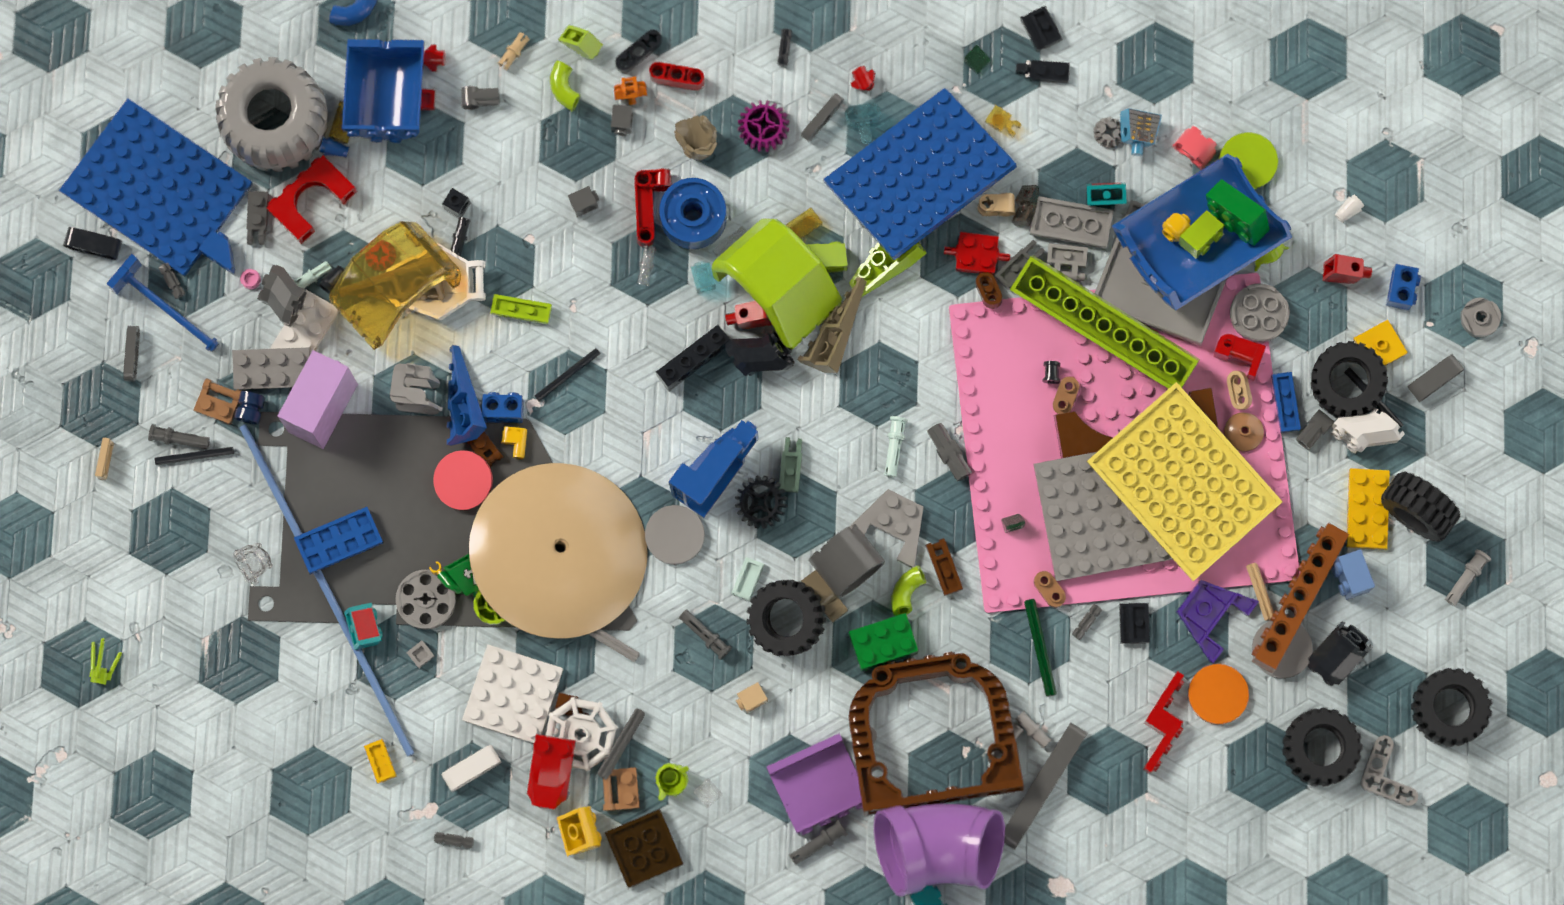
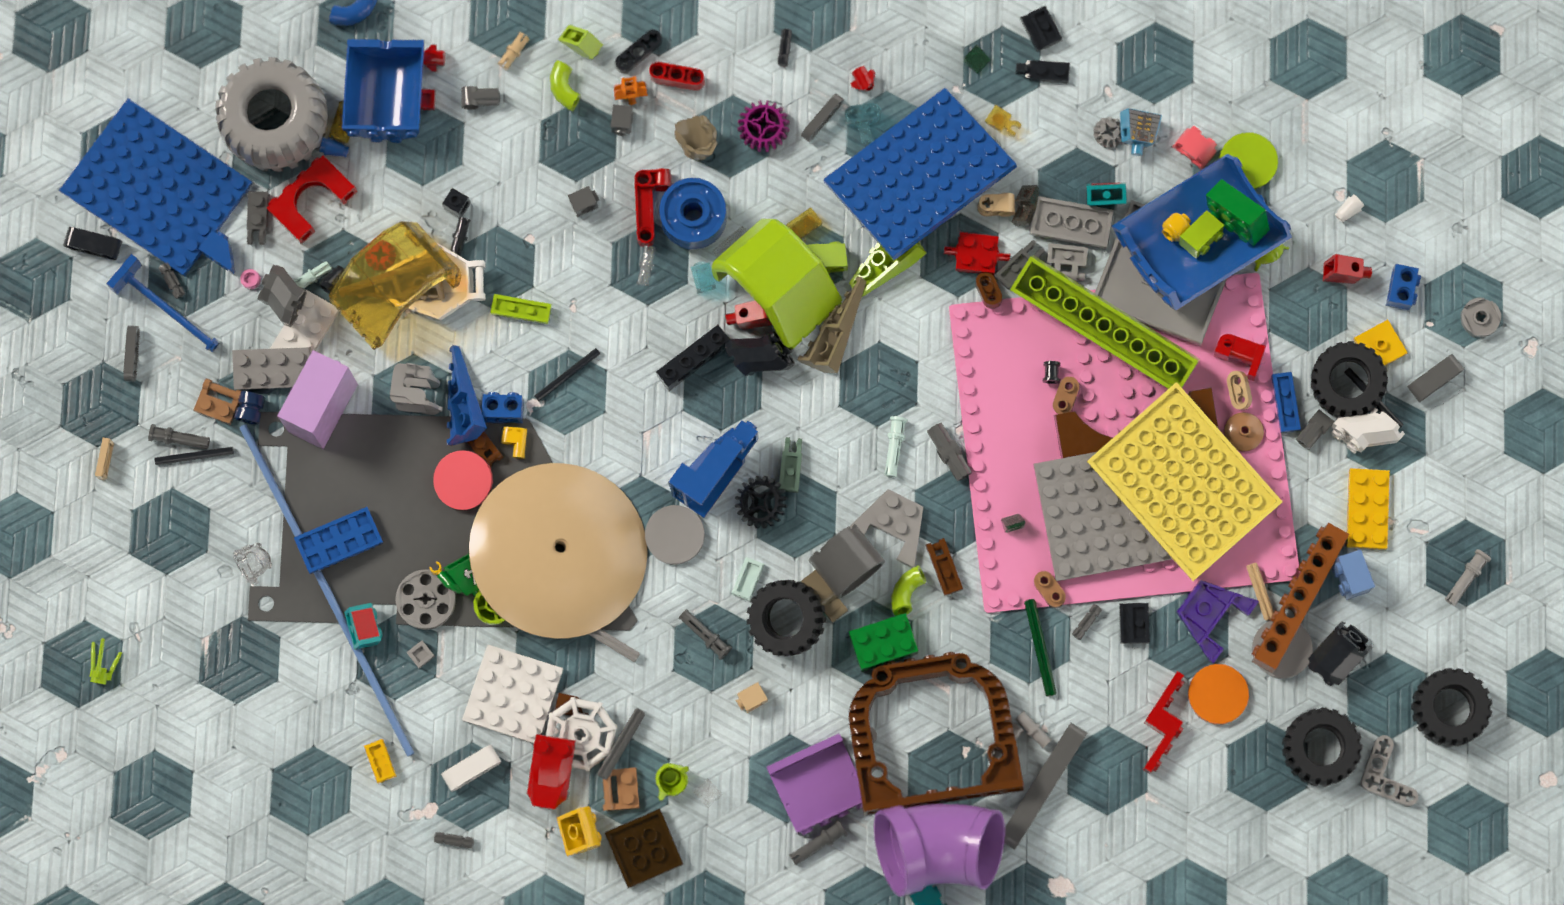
(1259, 313): light grey tile -> none
(1420, 506): black tyre -> none

